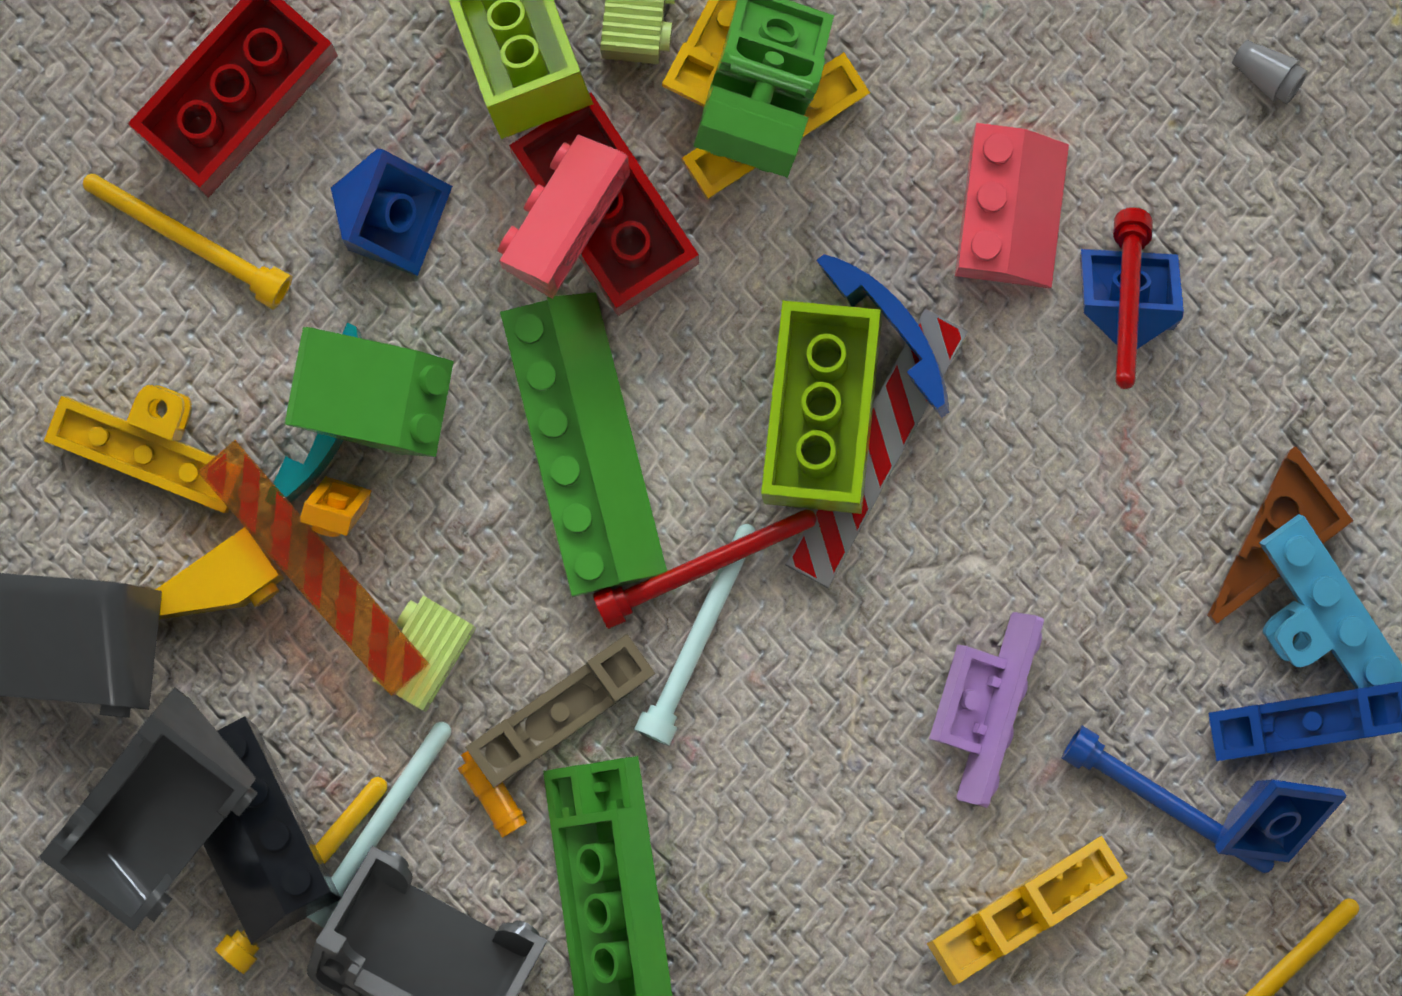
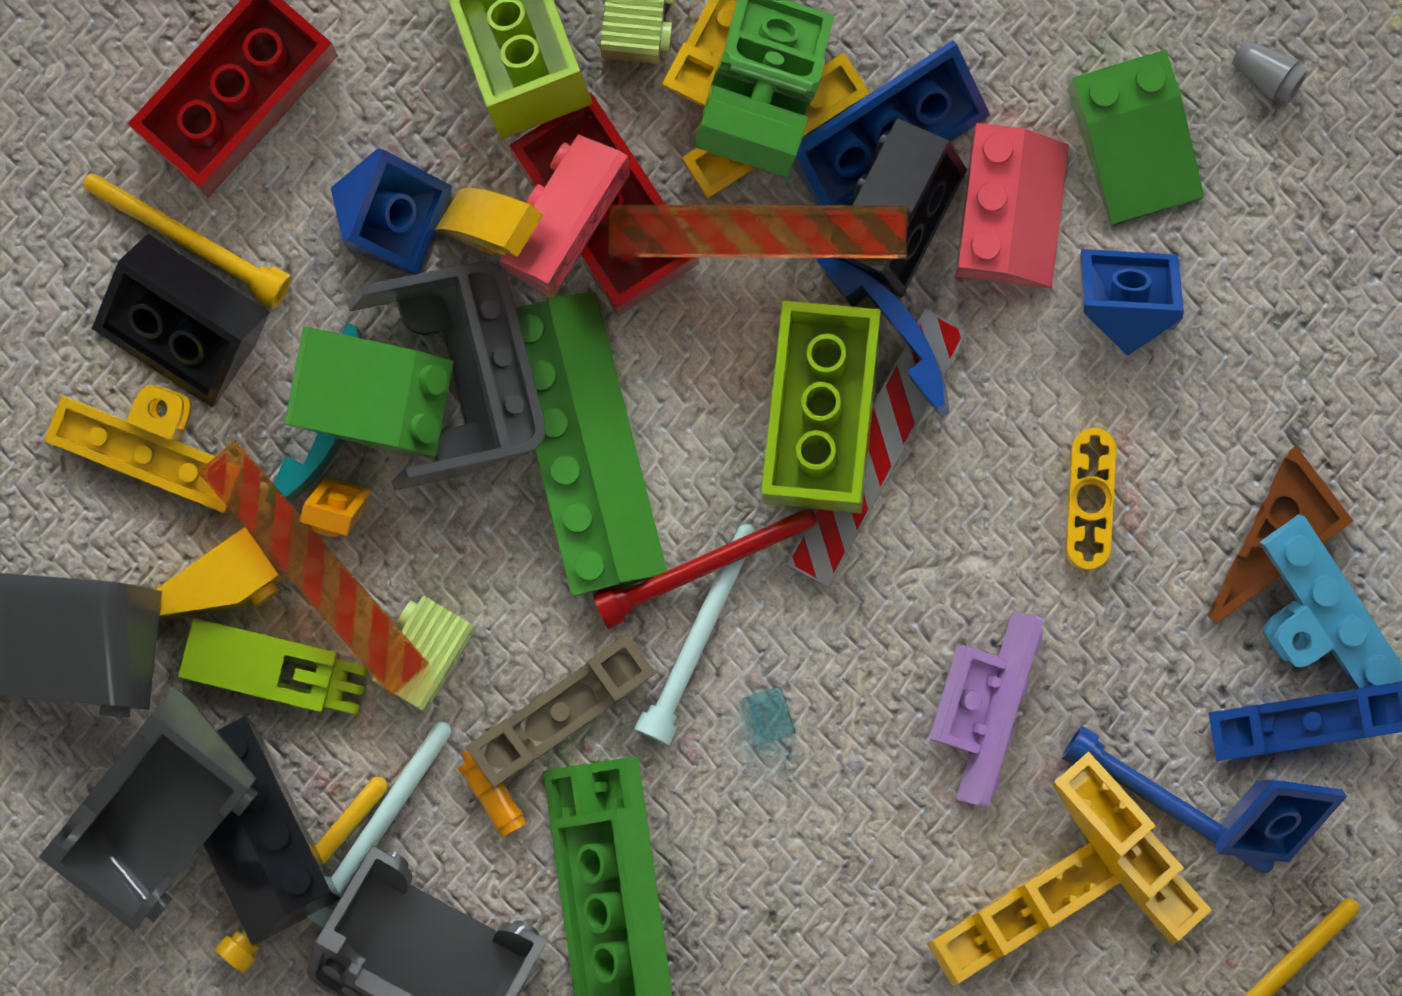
(179, 319): none -> black slope
(254, 662): none -> lime hinge
(489, 221): none -> yellow slope
(489, 366): none -> dark grey windscreen
(758, 231): none -> clear orange tile
(767, 716): none -> clear light blue slope
(913, 172): none -> black slope
(932, 95): none -> blue slope
(1081, 462): none -> yellow beam
(1129, 848): none -> yellow slope
(1132, 233): red piece -> none
(1137, 137): none -> bright green slope

